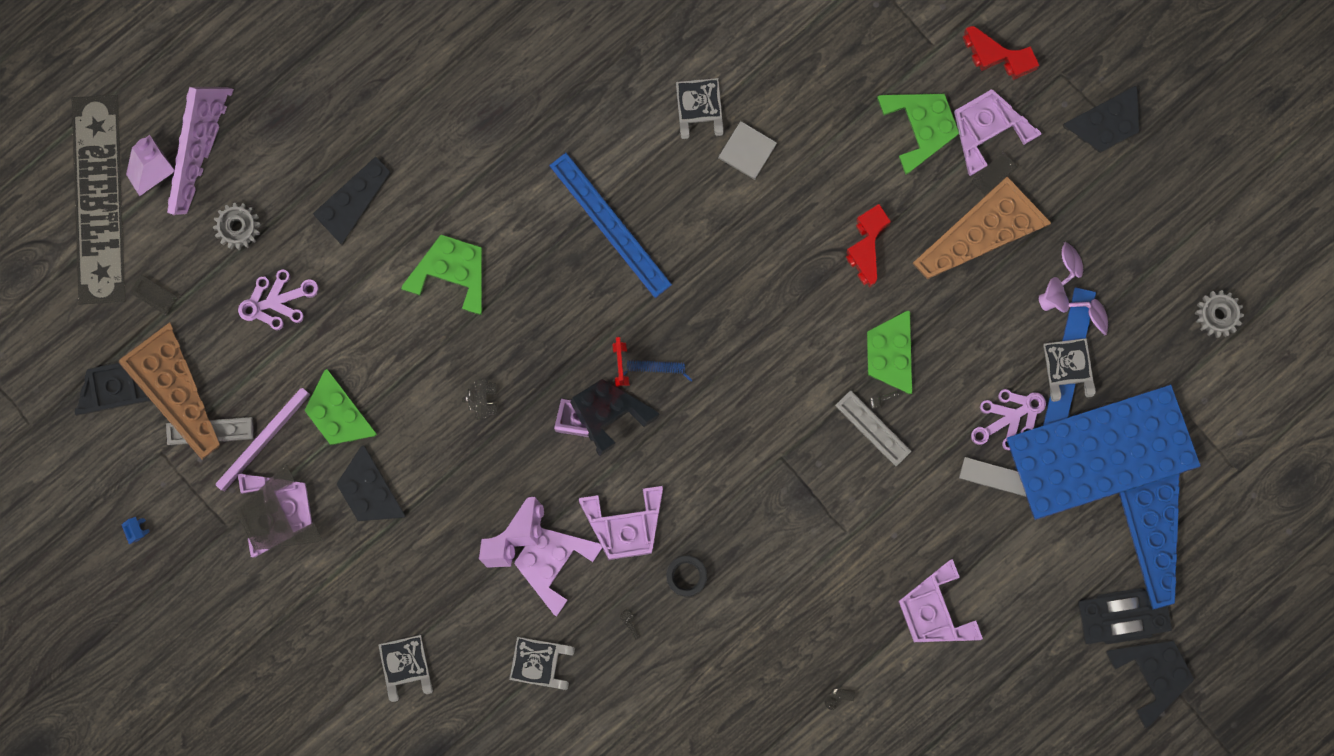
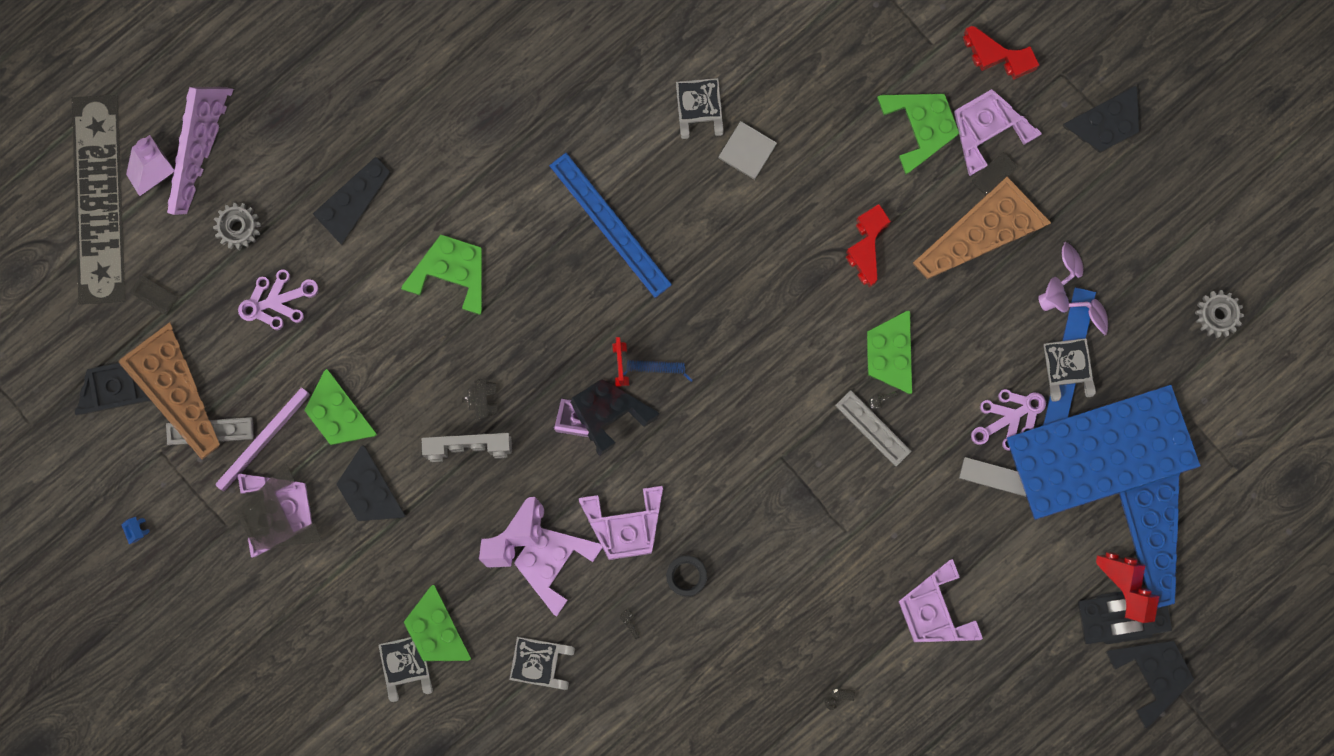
(434, 630): none -> bright green wing
(436, 447): none -> light grey piece
(1128, 576): none -> red arch

